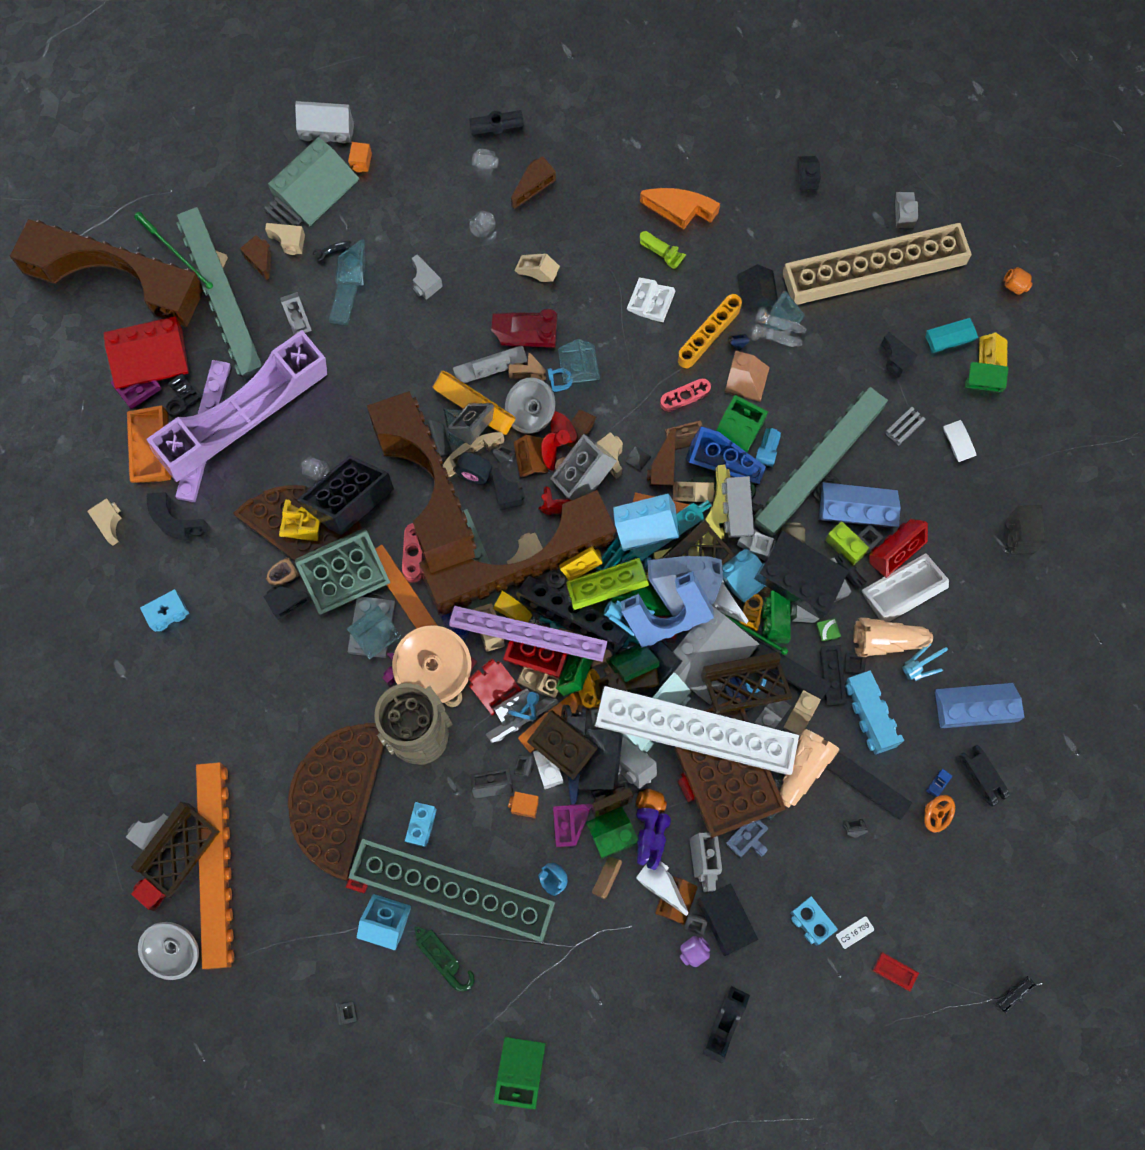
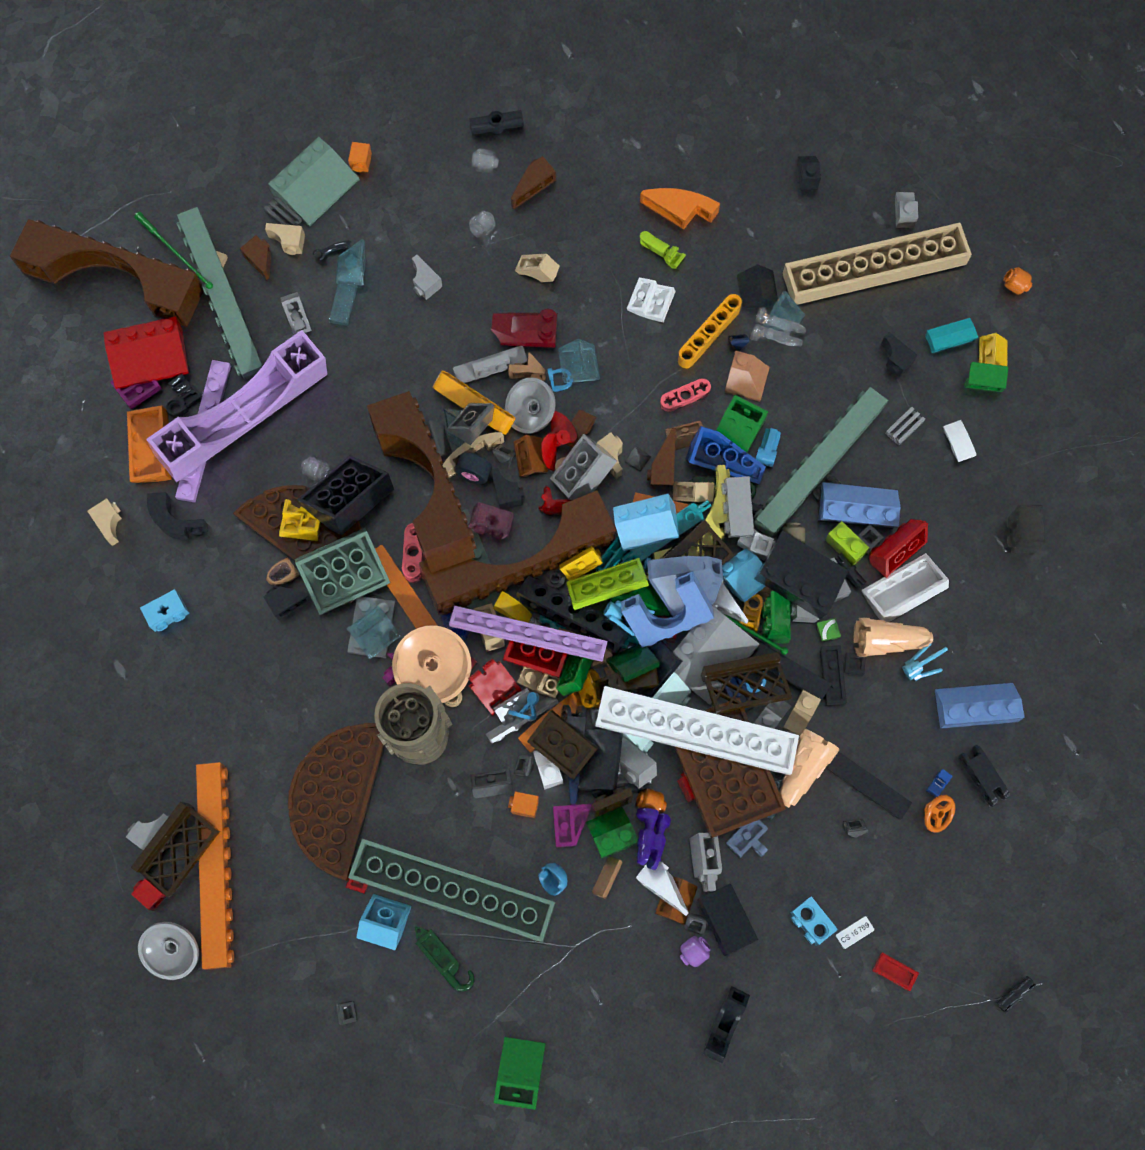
(325, 121): slope -> none
(420, 825): medium azure brick -> none
(499, 518): none -> clear pink brick
(528, 546): tan arch -> none
(872, 713): medium azure wedge -> none

